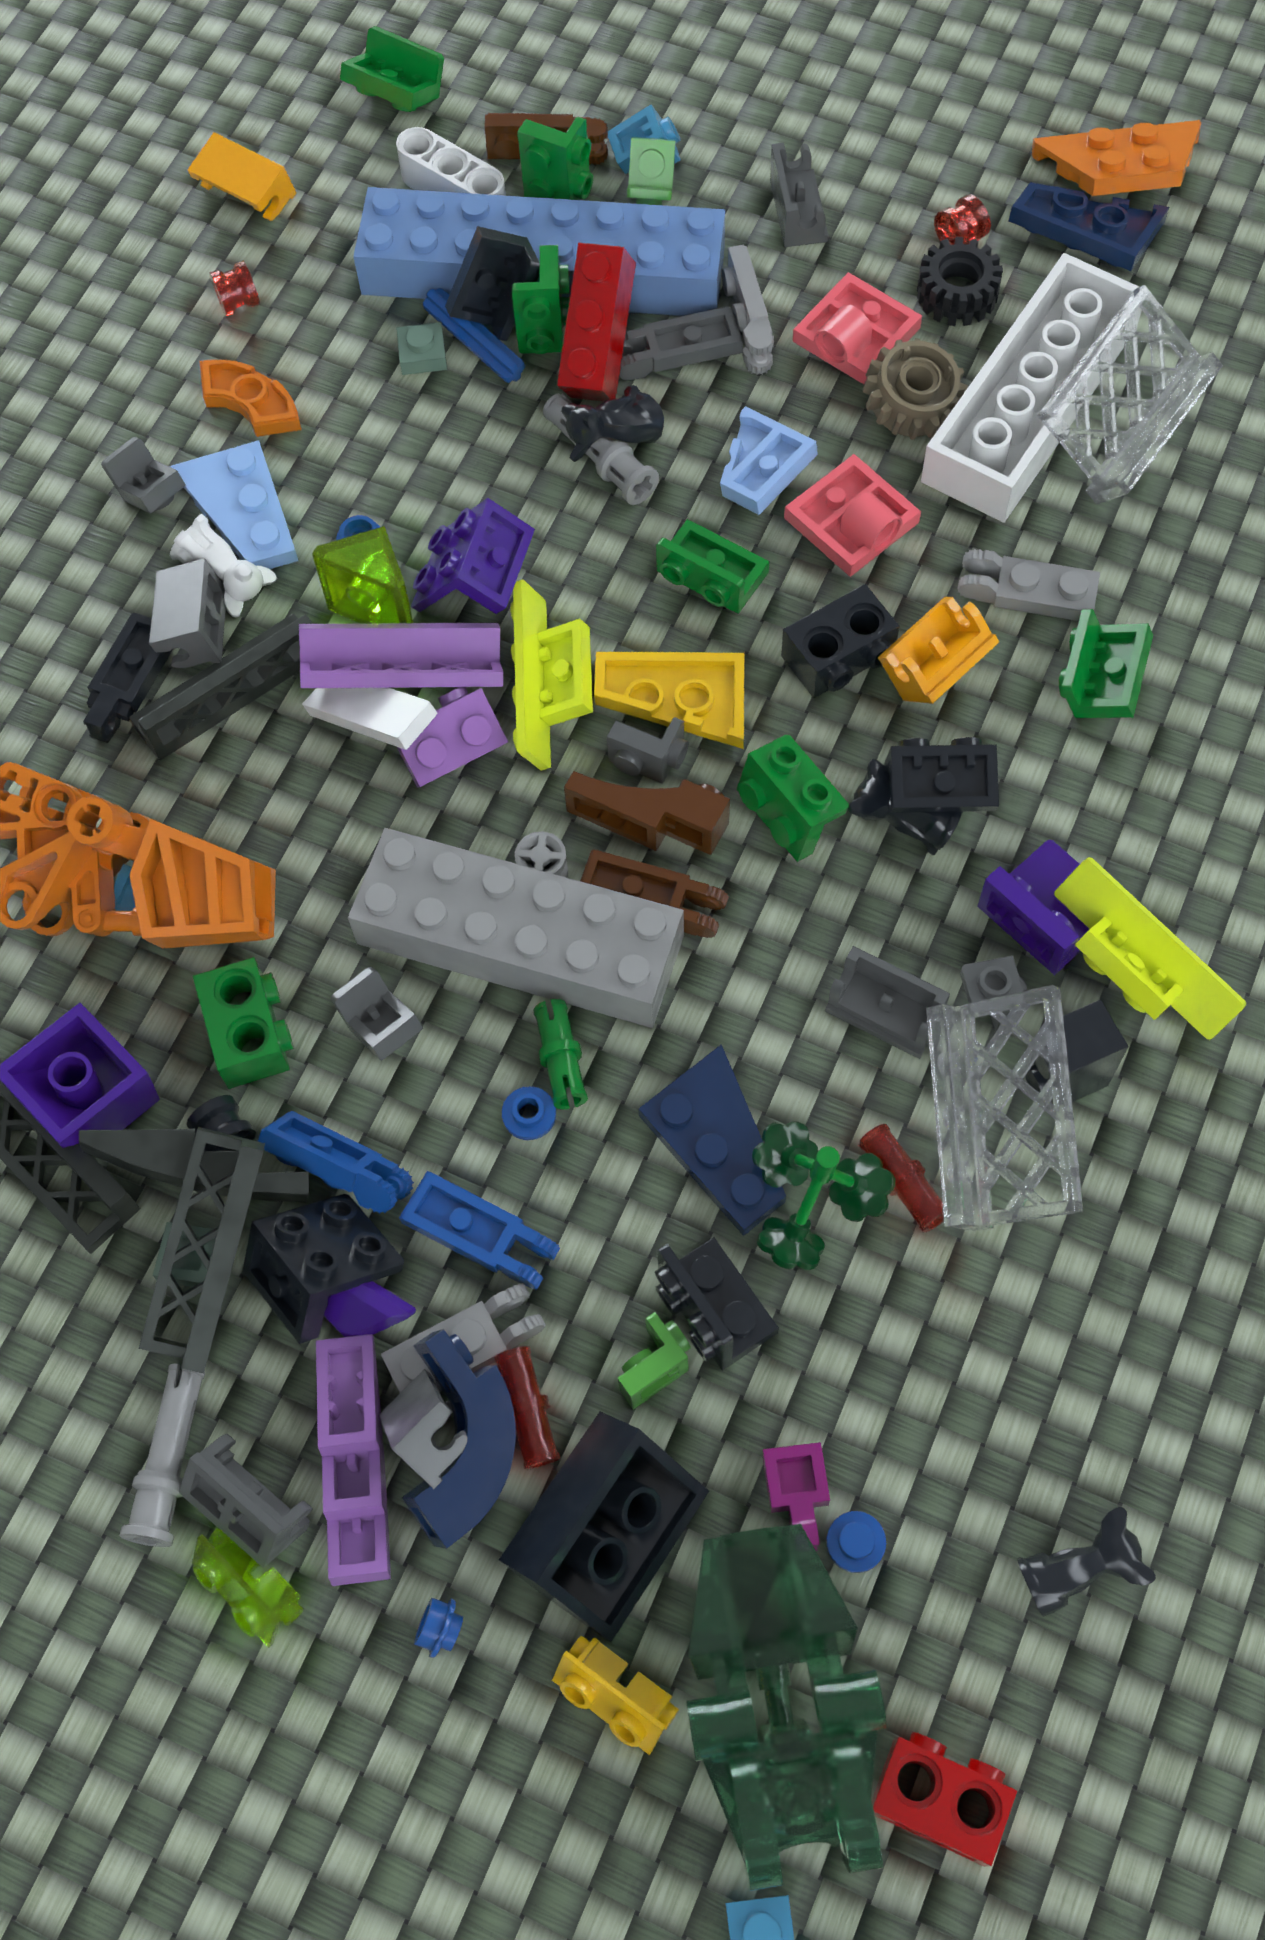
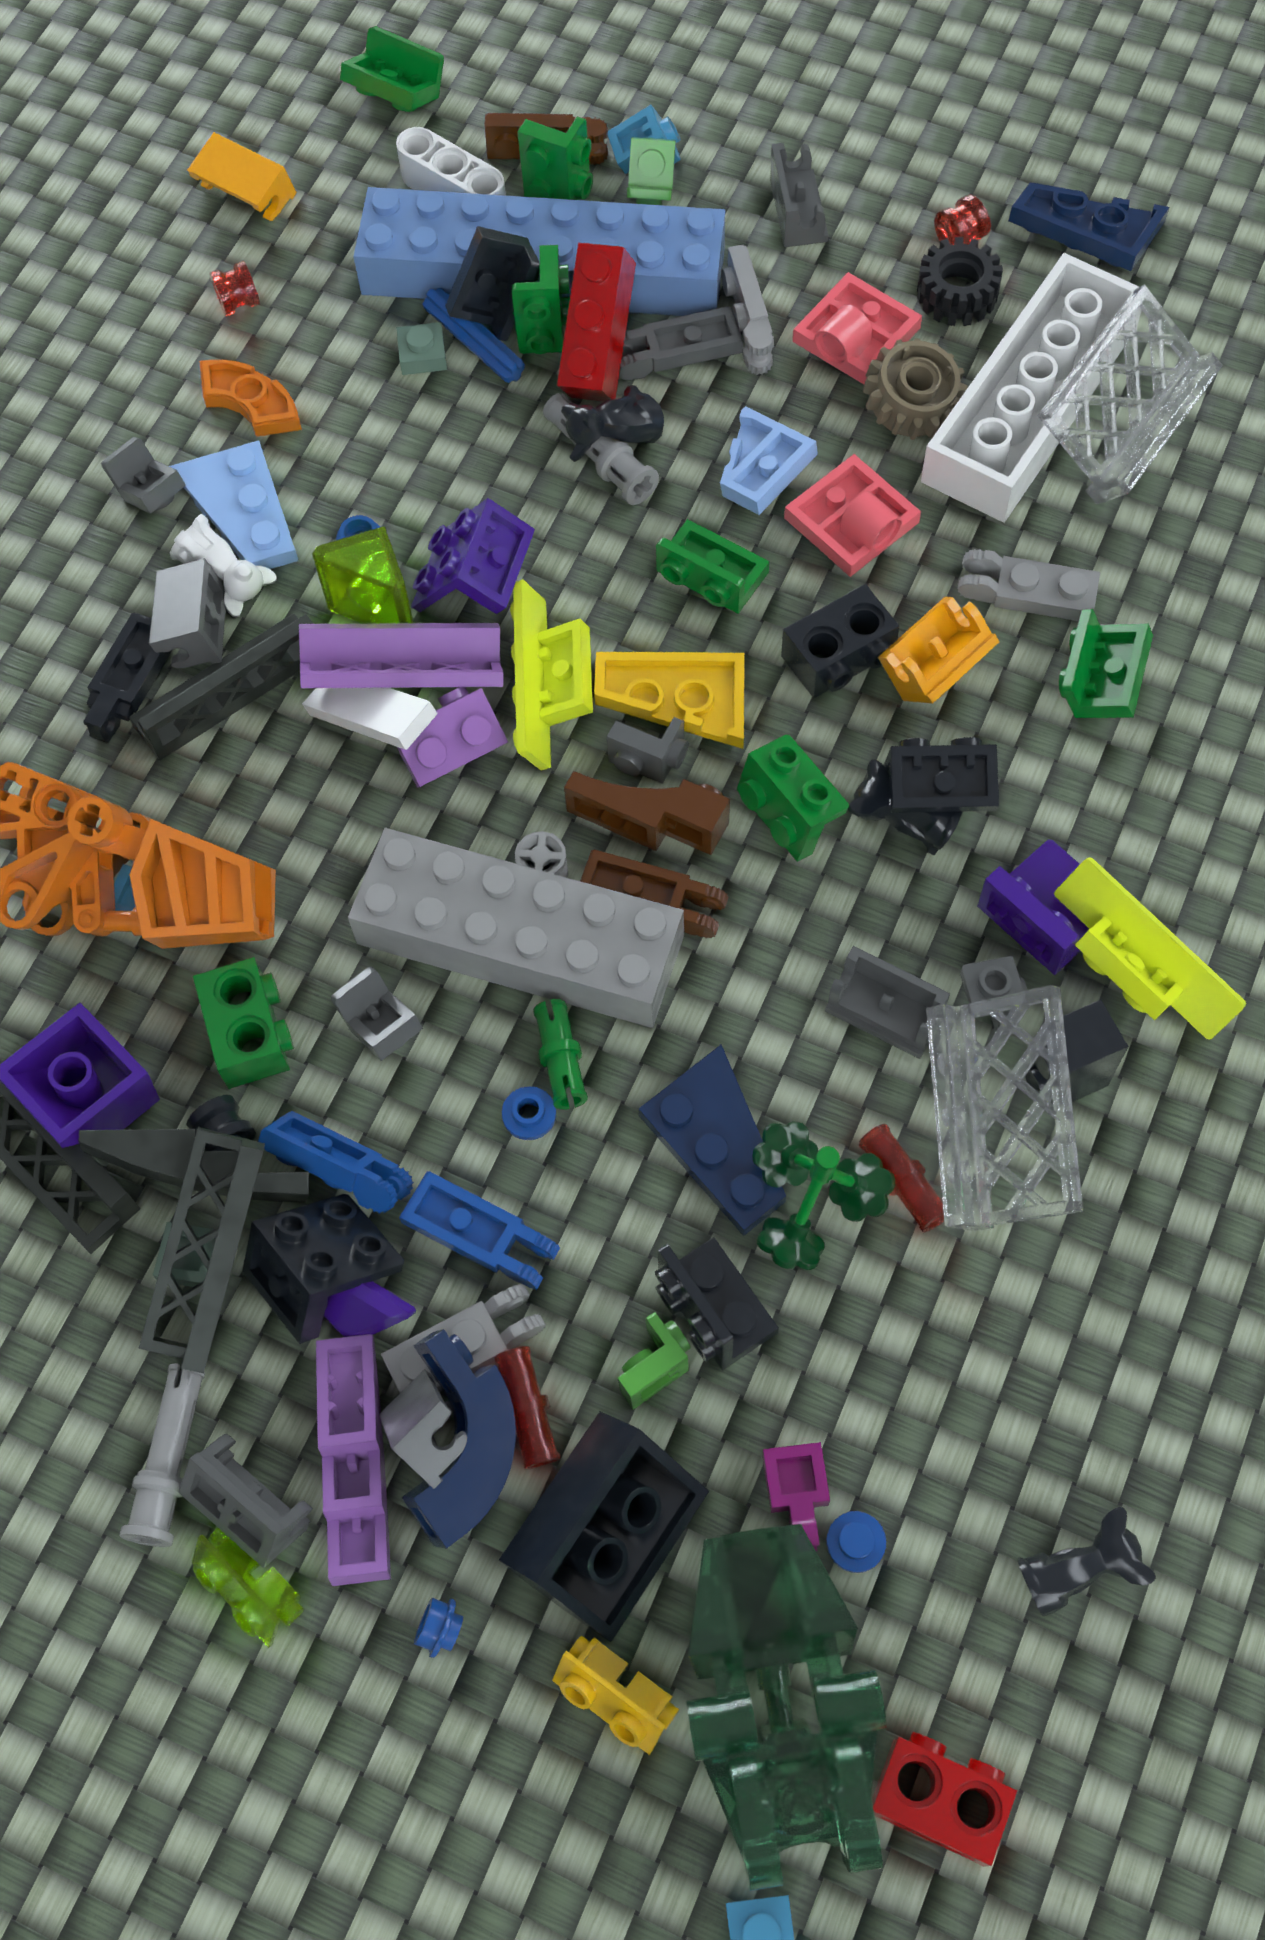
(1122, 158): orange wing -> none

